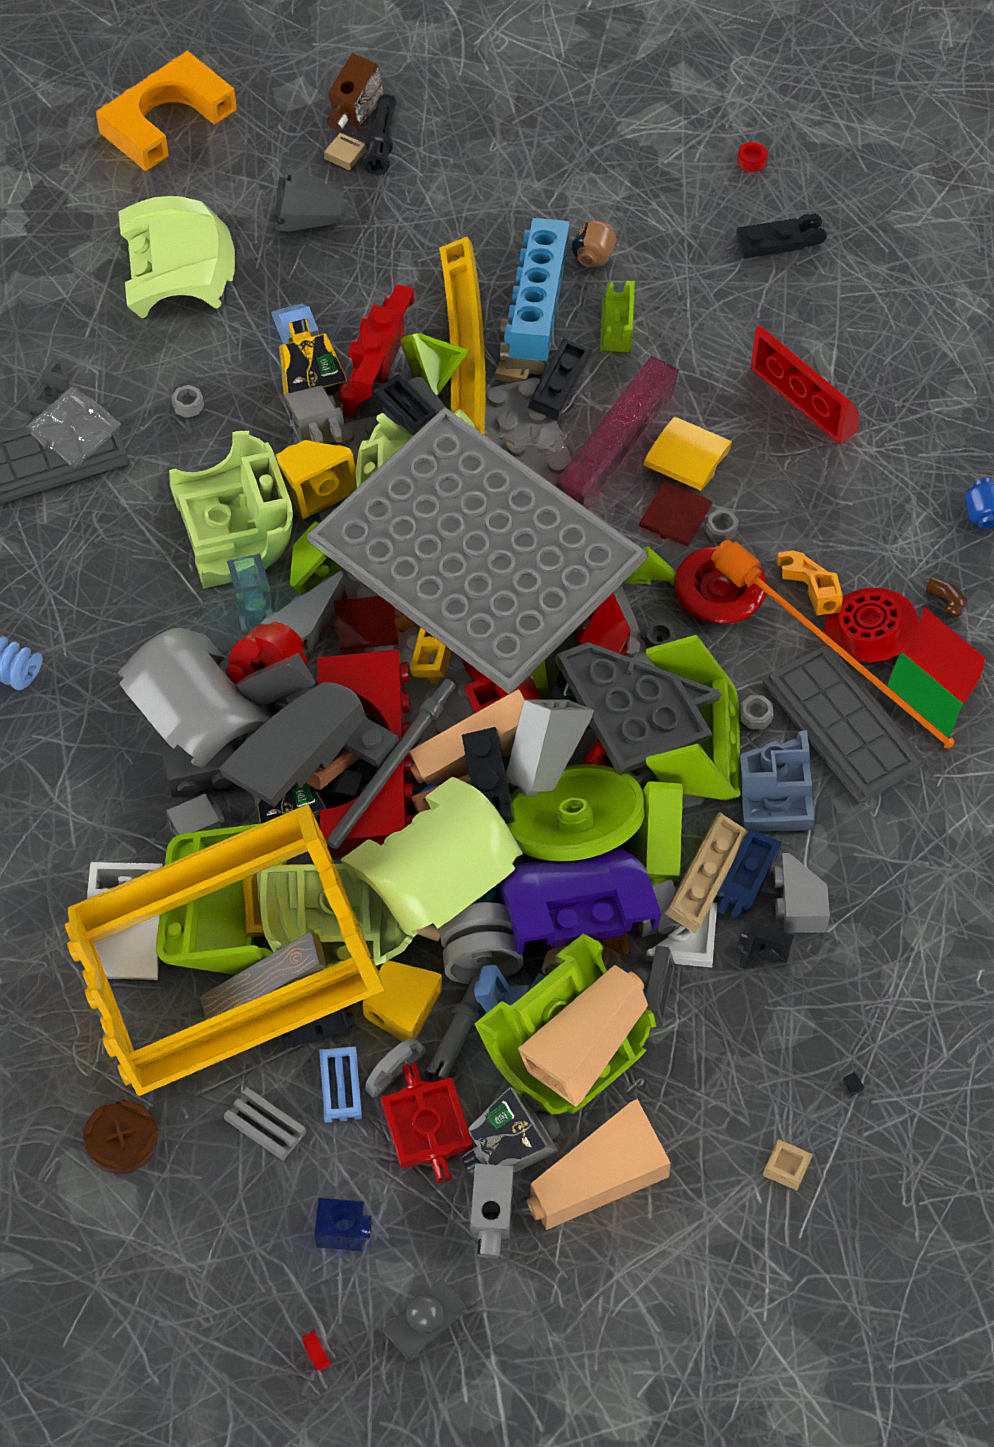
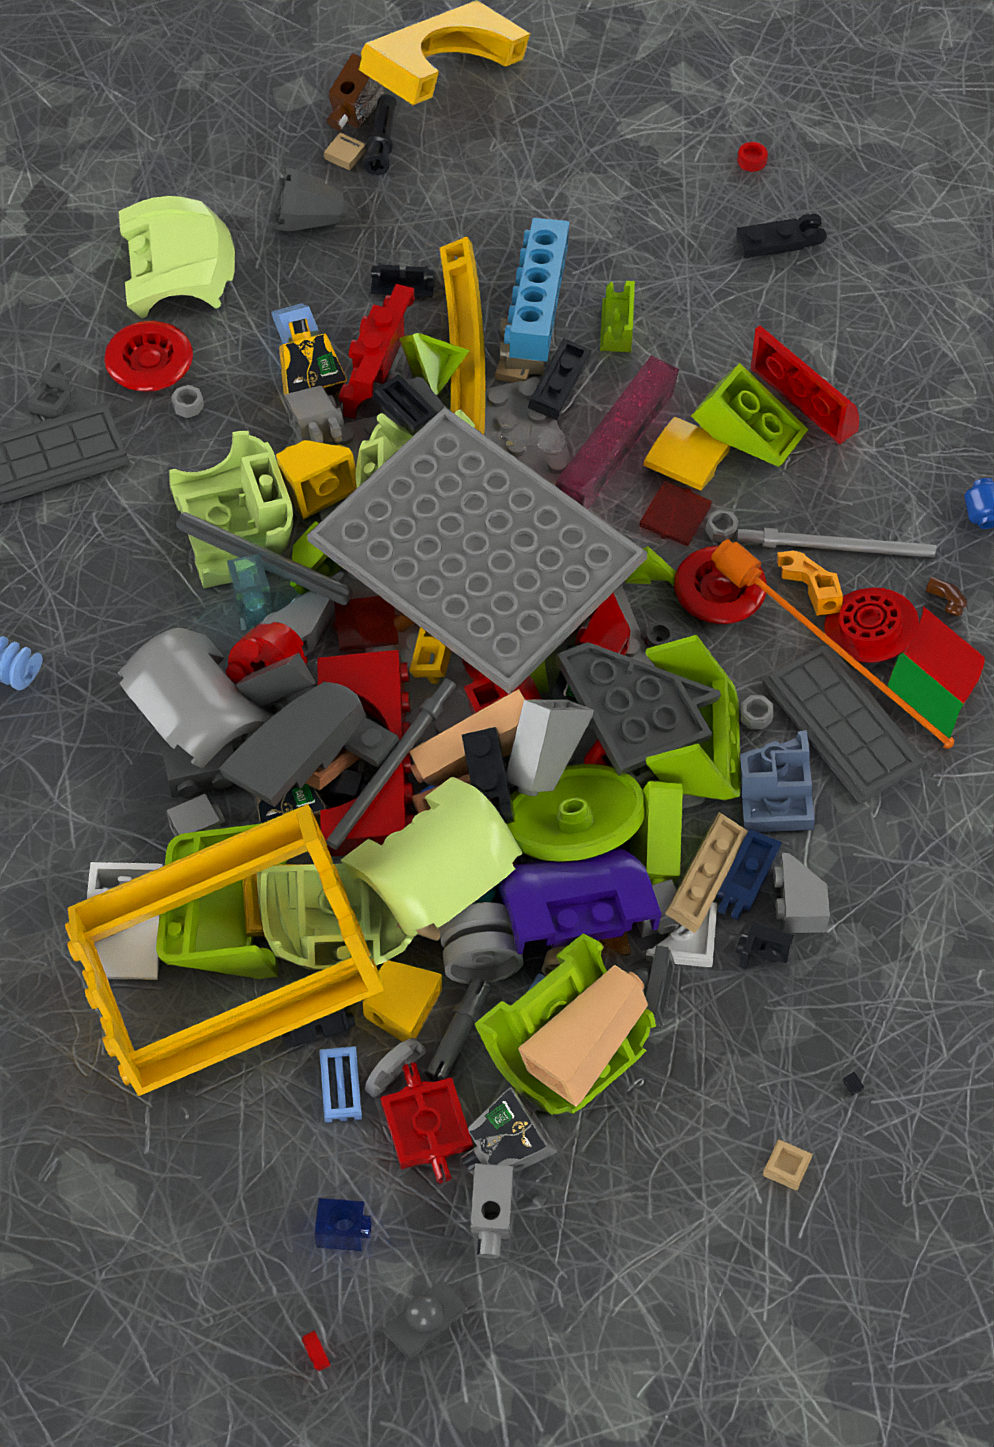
(73, 426): clear slope -> none
(120, 1137): reddish brown tile -> none
(149, 365): none -> red wheel
(181, 81): light orange arch -> none
(241, 1105): light grey tile -> none
(271, 561): none -> dark grey axle
(279, 969): dark grey tile -> none
(387, 276): none -> black hinge
(400, 57): none -> yellow arch
(493, 989): medium blue bracket -> none
(594, 243): medium nougat head -> none
(601, 1169): light nougat slope -> none
(749, 418): none -> lime slope
(771, 538): none -> light grey bar

